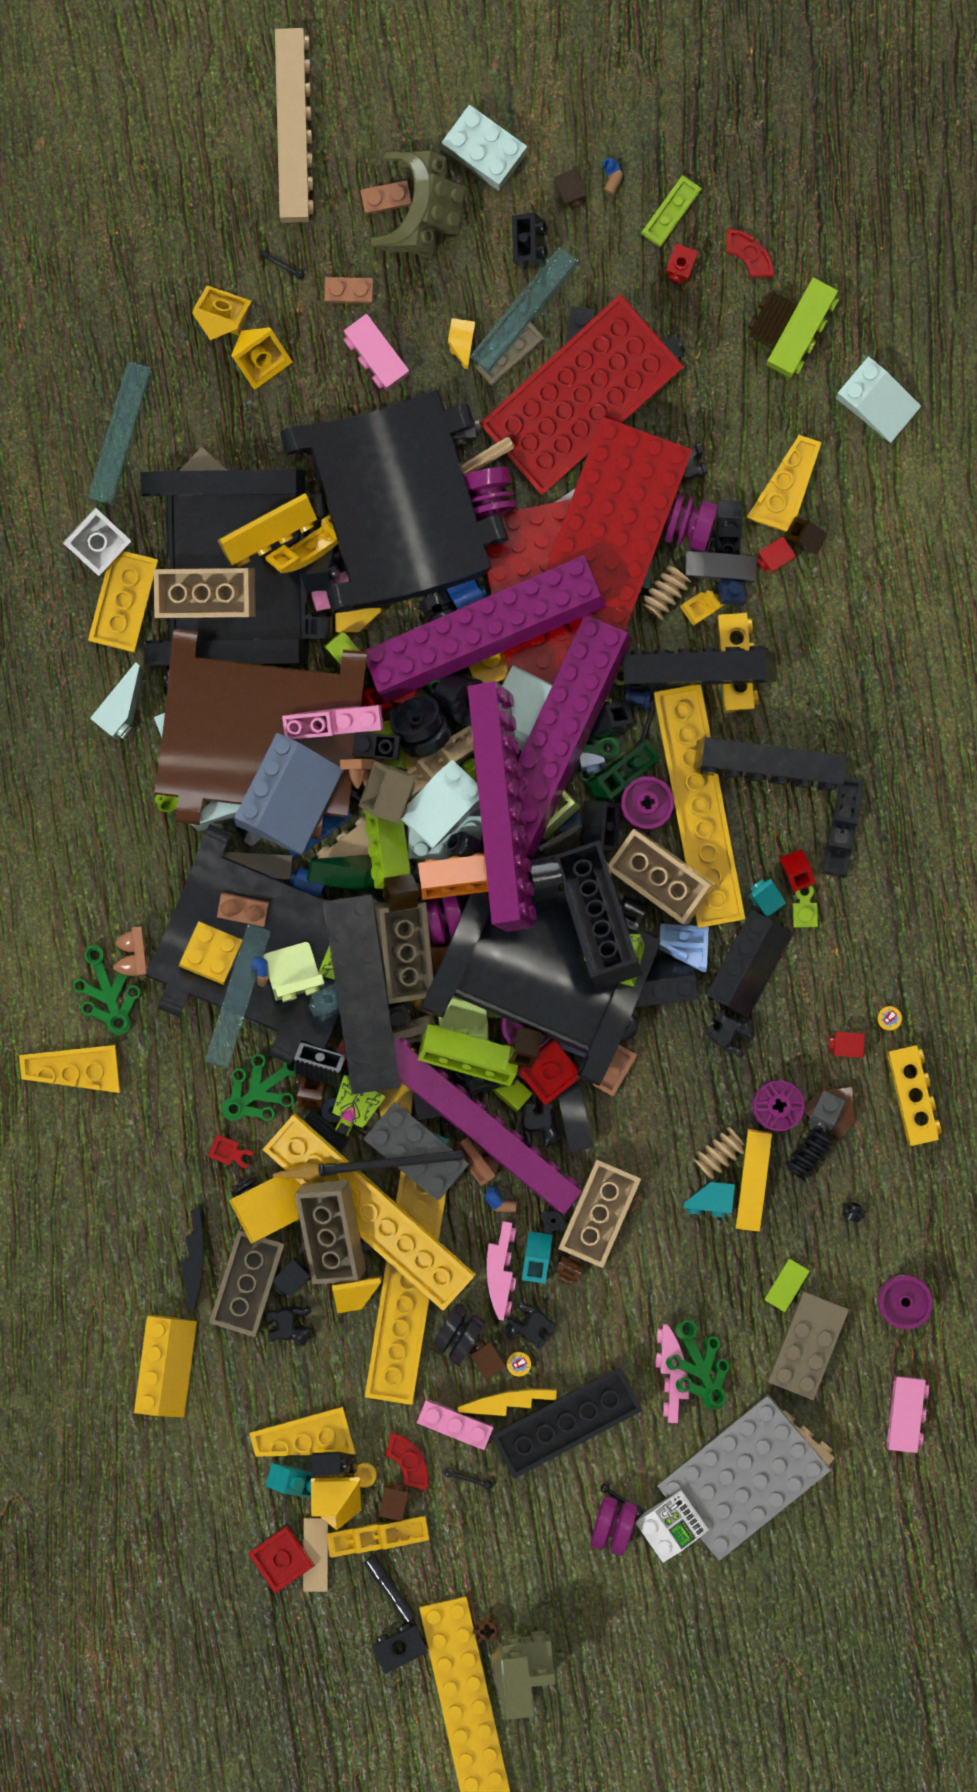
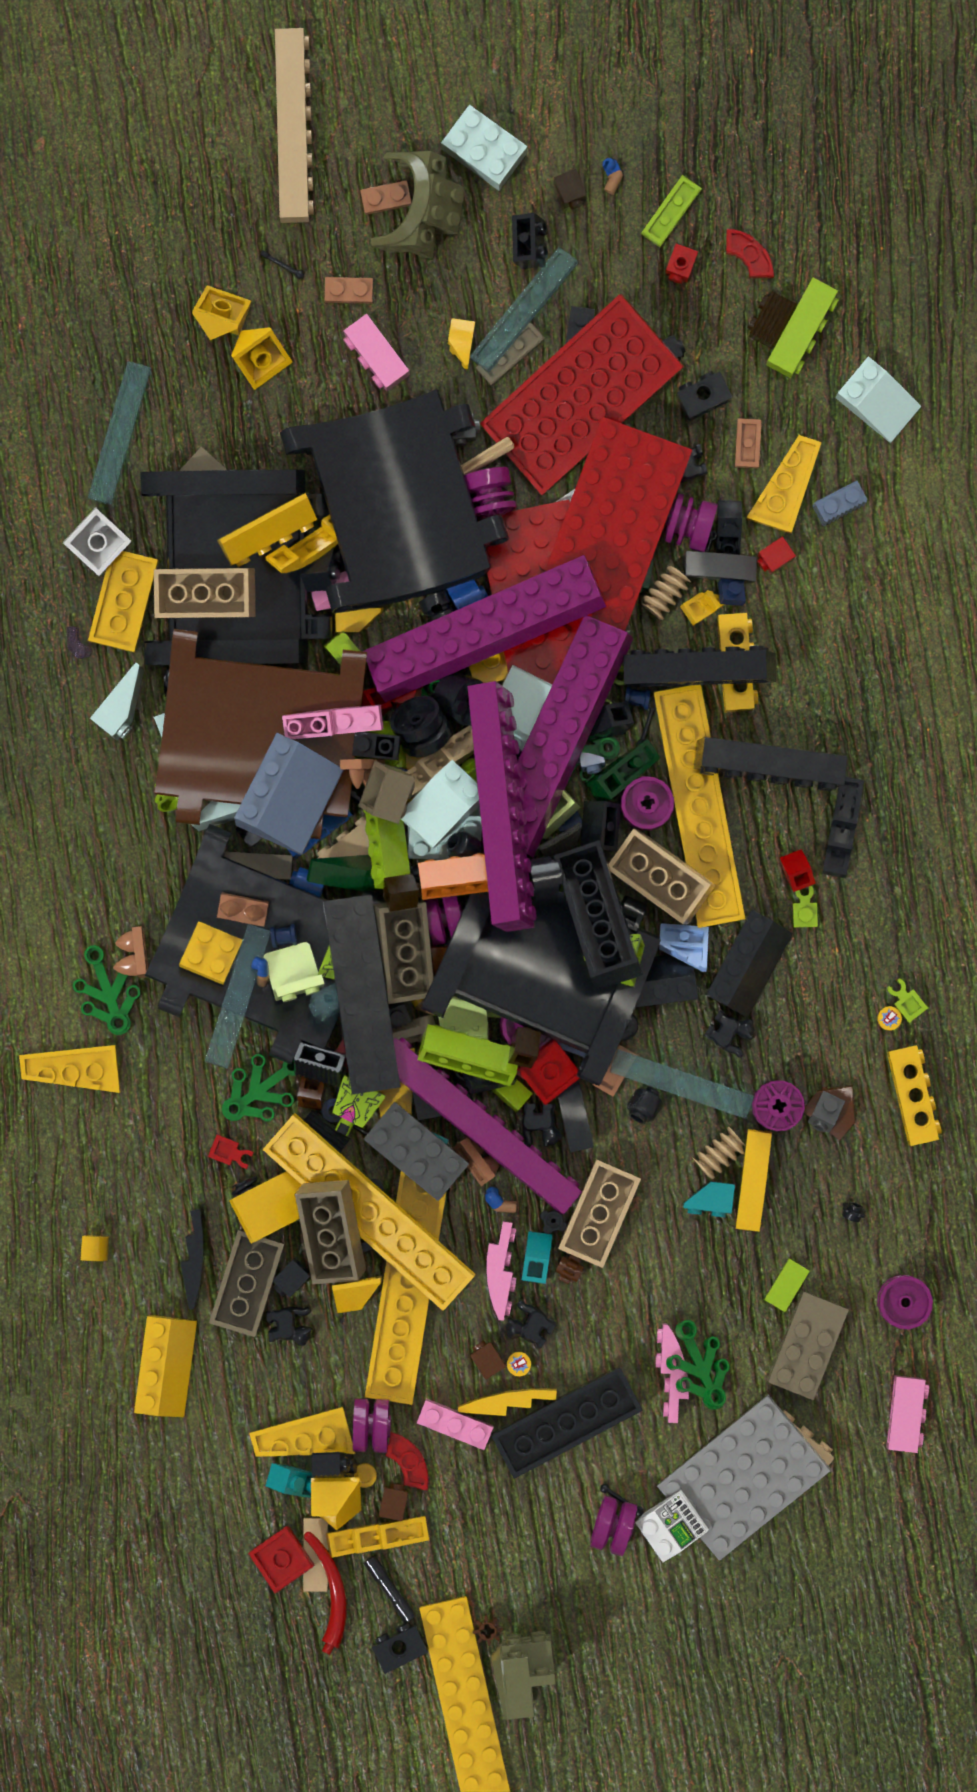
(76, 647): none -> clear purple arm
(94, 1248): none -> yellow brick
(283, 936): none -> dark blue bush
(311, 1170): black piece -> none
(338, 1611): none -> red animal
(371, 1425): none -> magenta wheel
(449, 1473): black hinge -> none
(460, 1336): black wheel -> none
(644, 1105): none -> black head
(681, 1083): none -> clear light blue tile
(695, 407): none -> black brick
(748, 443): none -> nougat plate
(766, 897): teal slope -> none
(805, 535): dark brown brick -> none
(809, 1154): black piece -> none
(840, 503): none -> sand blue brick
(847, 1044): red brick -> none
(909, 1003): none -> lime plate

